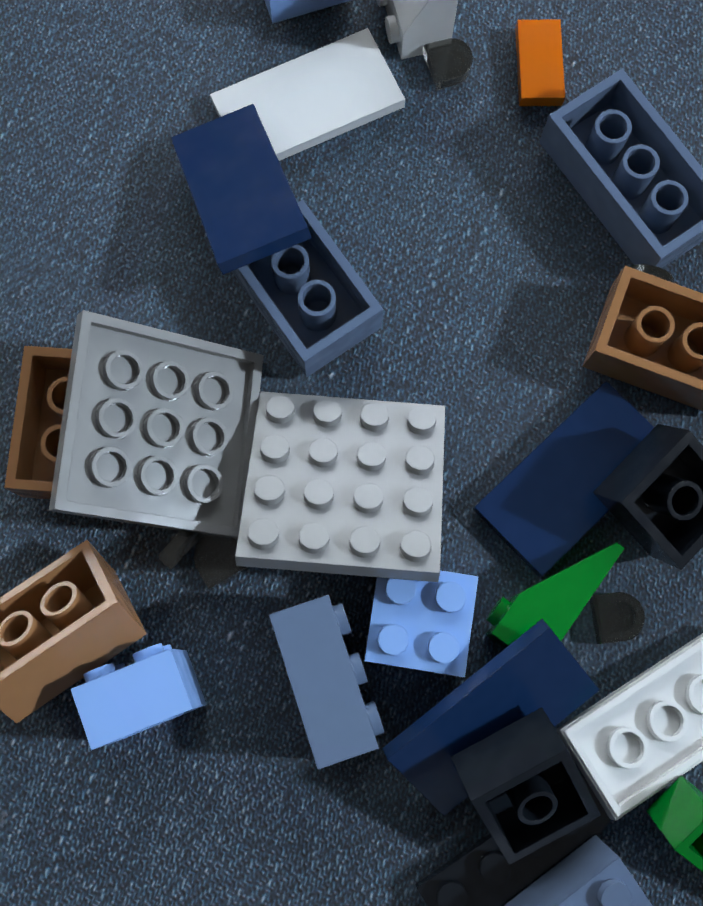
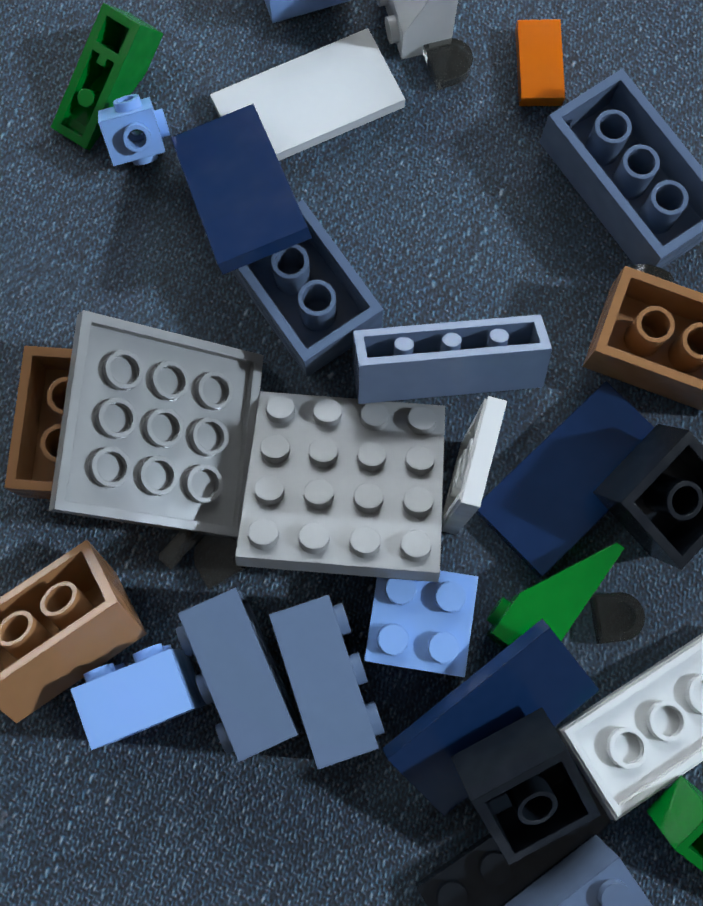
(108, 69): none -> green slope
(129, 145): none -> light blue brick
(238, 674): none -> sand blue brick
(450, 358): none -> sand blue brick
(473, 465): none -> white tile

